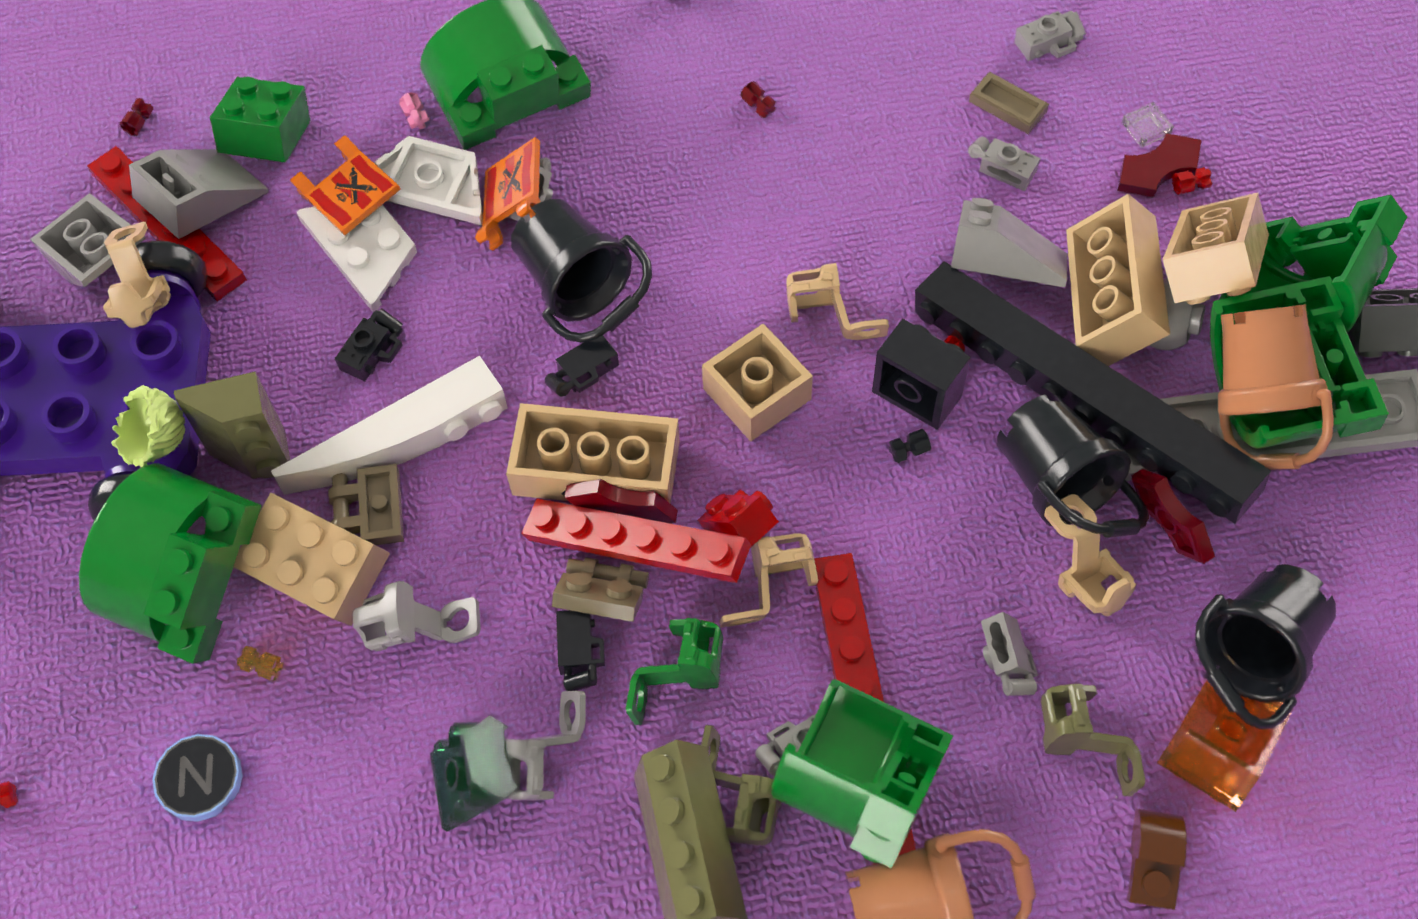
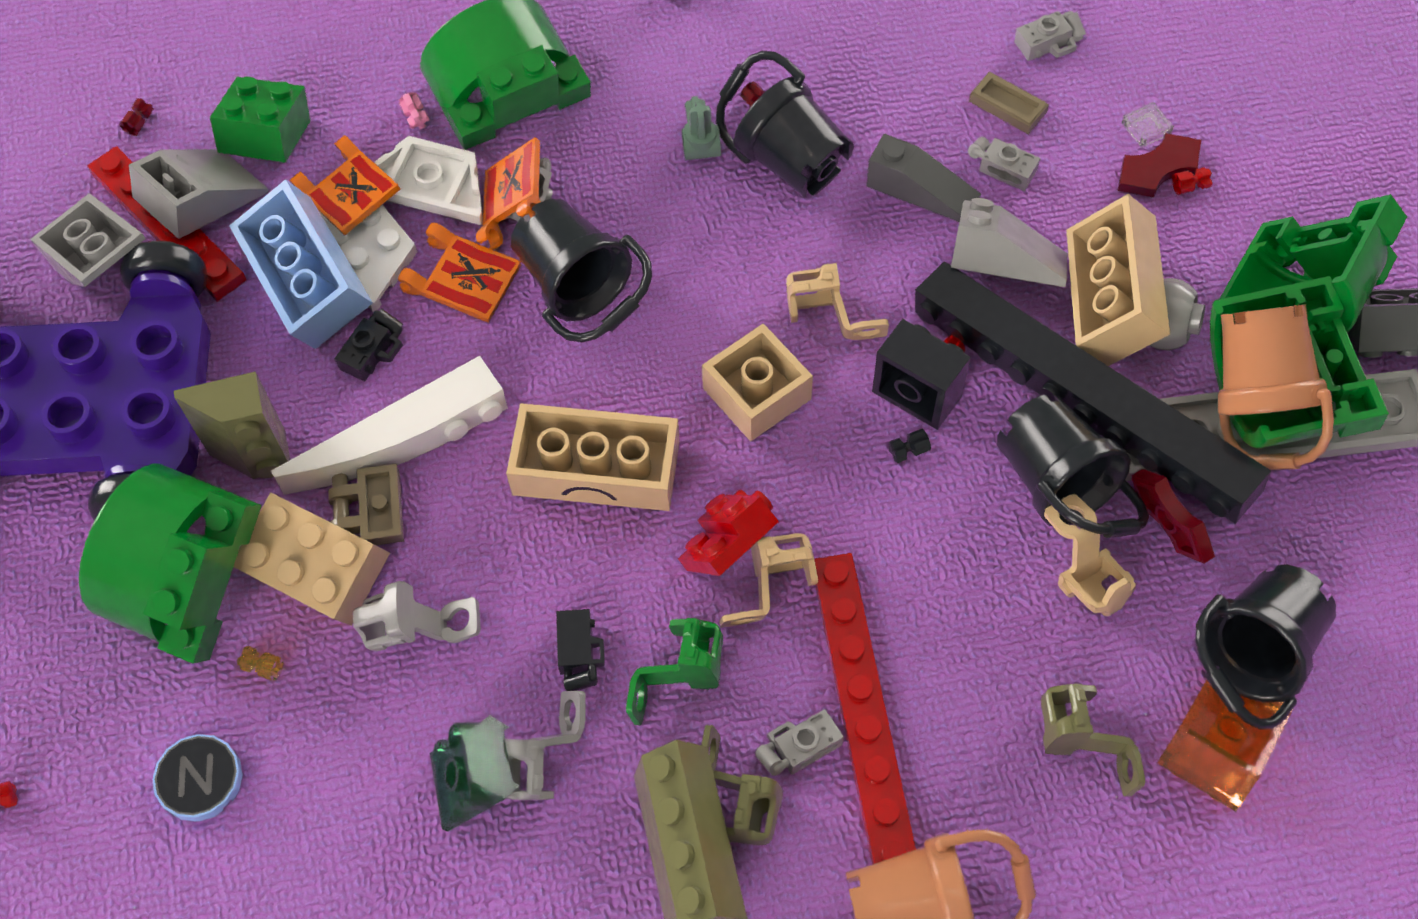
(137, 294): tan piece -> none
(149, 427): yellowish green hair -> none
(300, 265): none -> light blue brick
(465, 277): none -> orange flag
(582, 366): black piece -> none
(600, 589): dark tan plate -> none
(610, 498): dark red tile -> none
(637, 540): plate -> none
(700, 134): none -> sand green axle
(785, 129): none -> black piece
(862, 770): green piece -> none
(917, 178): none -> dark grey slope
(1008, 655): light grey piece -> none
(1157, 858): reddish brown brick -> none
(1216, 249): tan brick -> none

